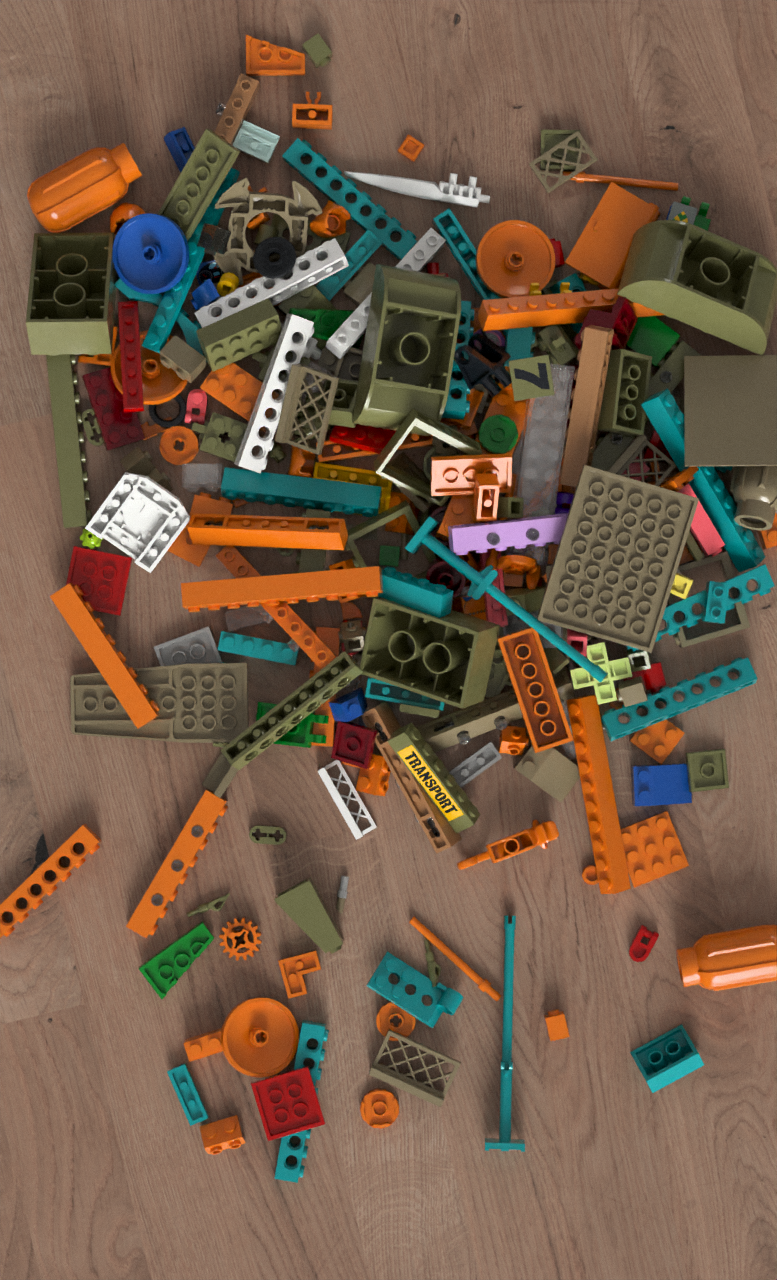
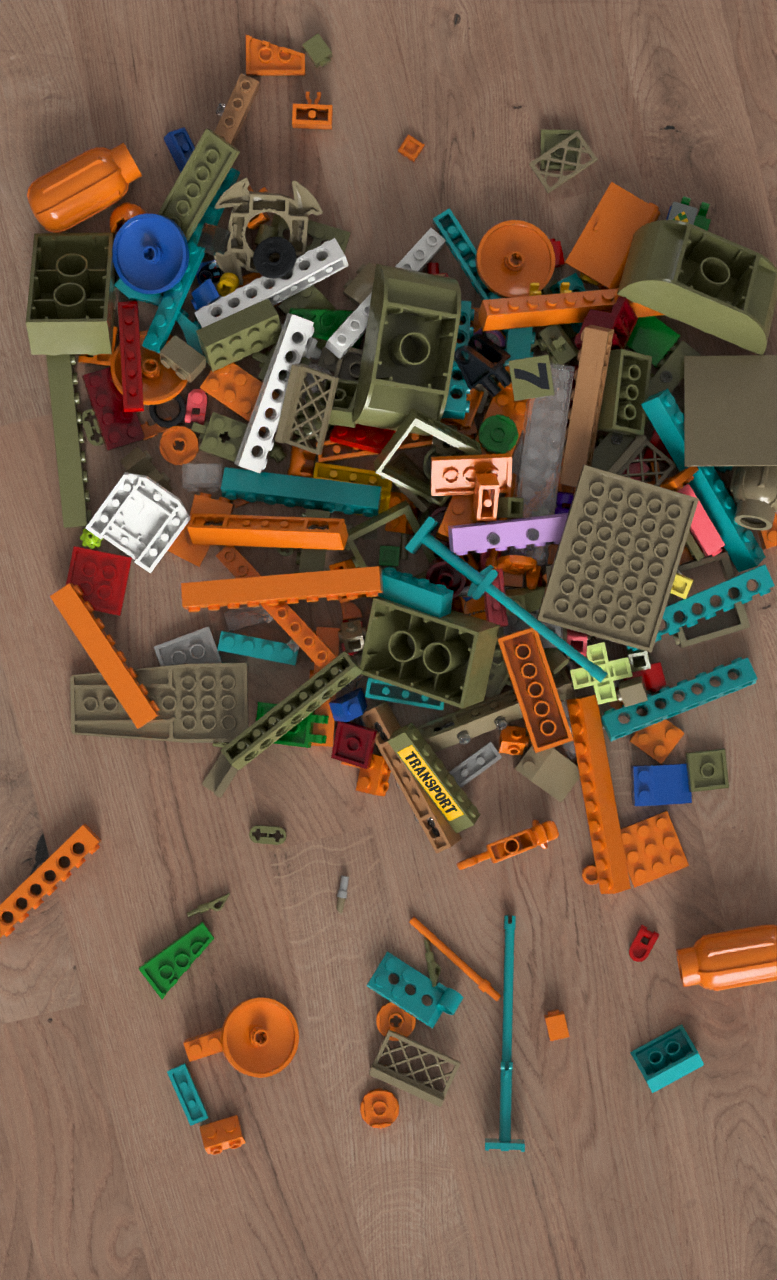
(176, 864): orange piece -> none
(231, 933): orange gear -> none
(256, 141): light aqua plate -> none
(285, 1170): teal brick -> none
(288, 1103): red plate -> none
(292, 971): orange plate -> none
(310, 913): olive slope -> none
(323, 184): teal brick -> none
(331, 221): orange hair -> none
(342, 806): white fence -> none
(356, 258): teal plate -> none
(419, 710): olive tile -> none
(445, 192): white piece -> none
(582, 176): orange bar -> none
(715, 602): teal brick -> none

